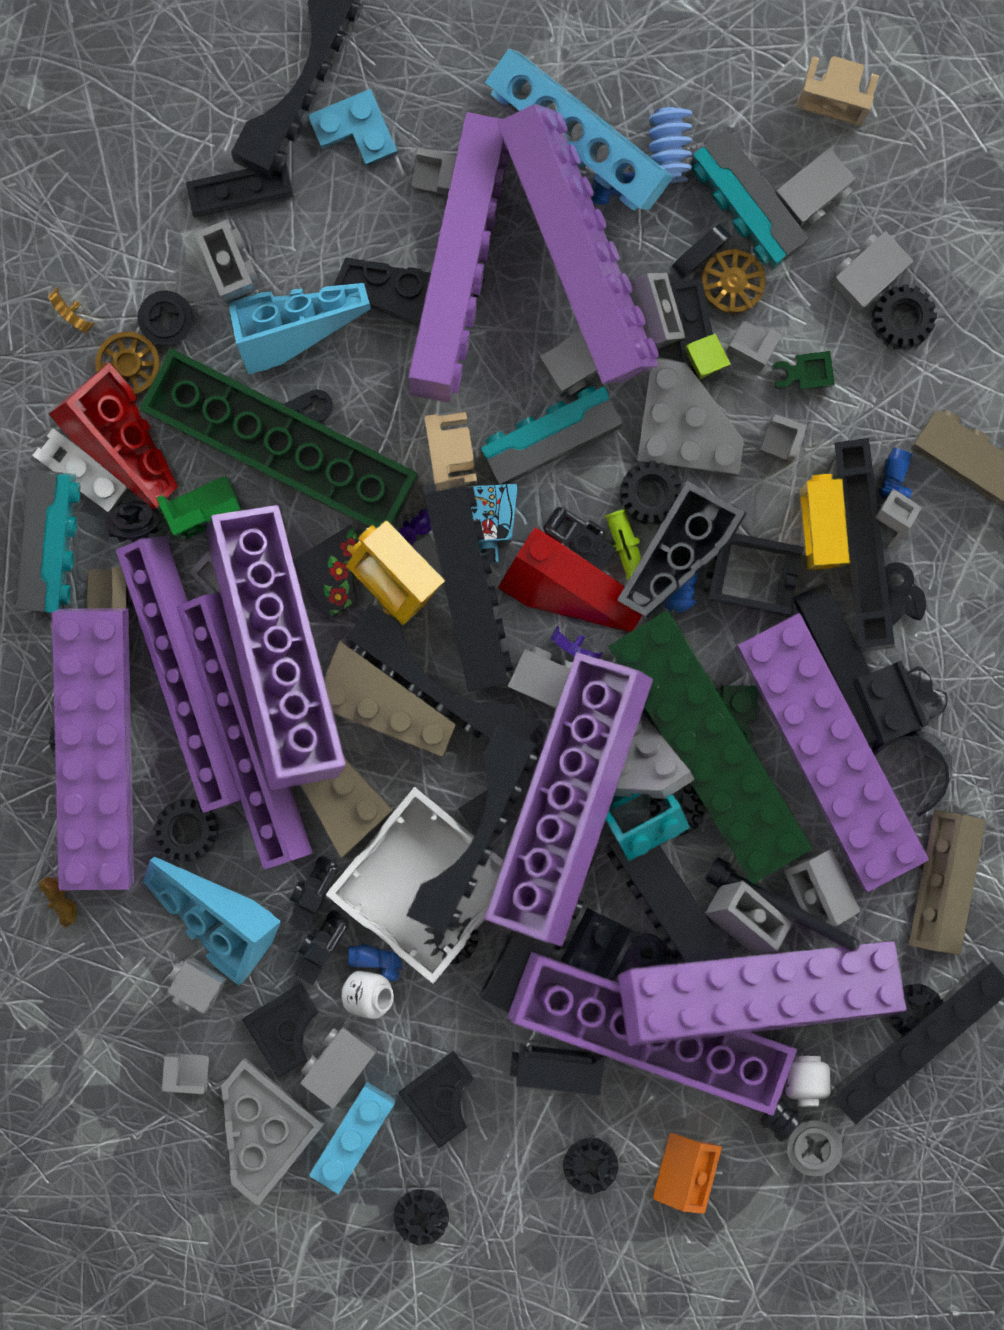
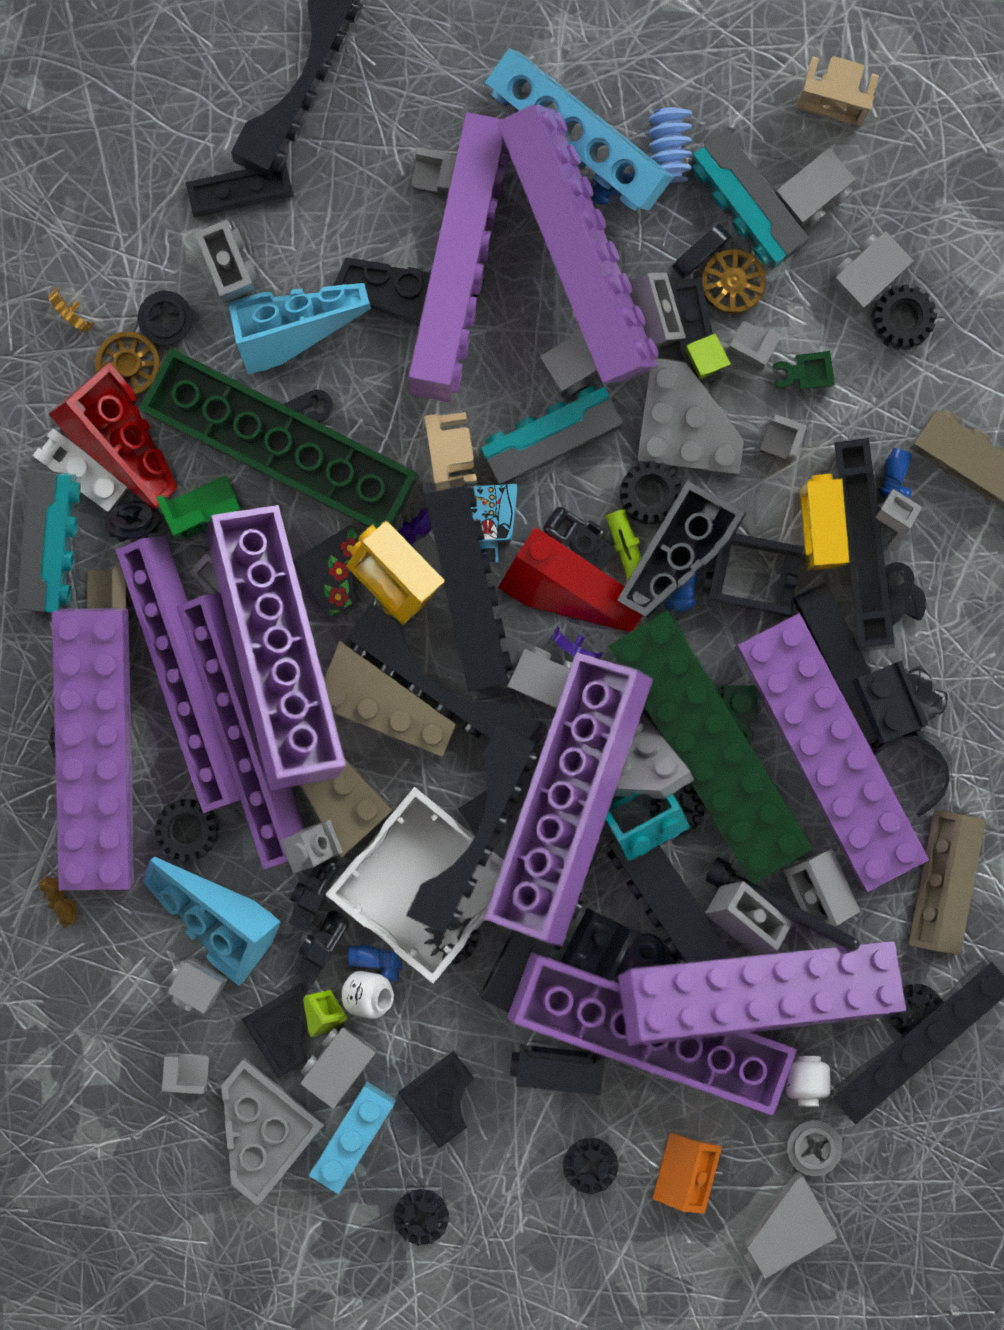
(311, 846): none -> light grey brick
(323, 1013): none -> lime slope
(358, 118): medium azure plate -> none
(783, 1120): black wheel -> none
(788, 1229): none -> light grey slope

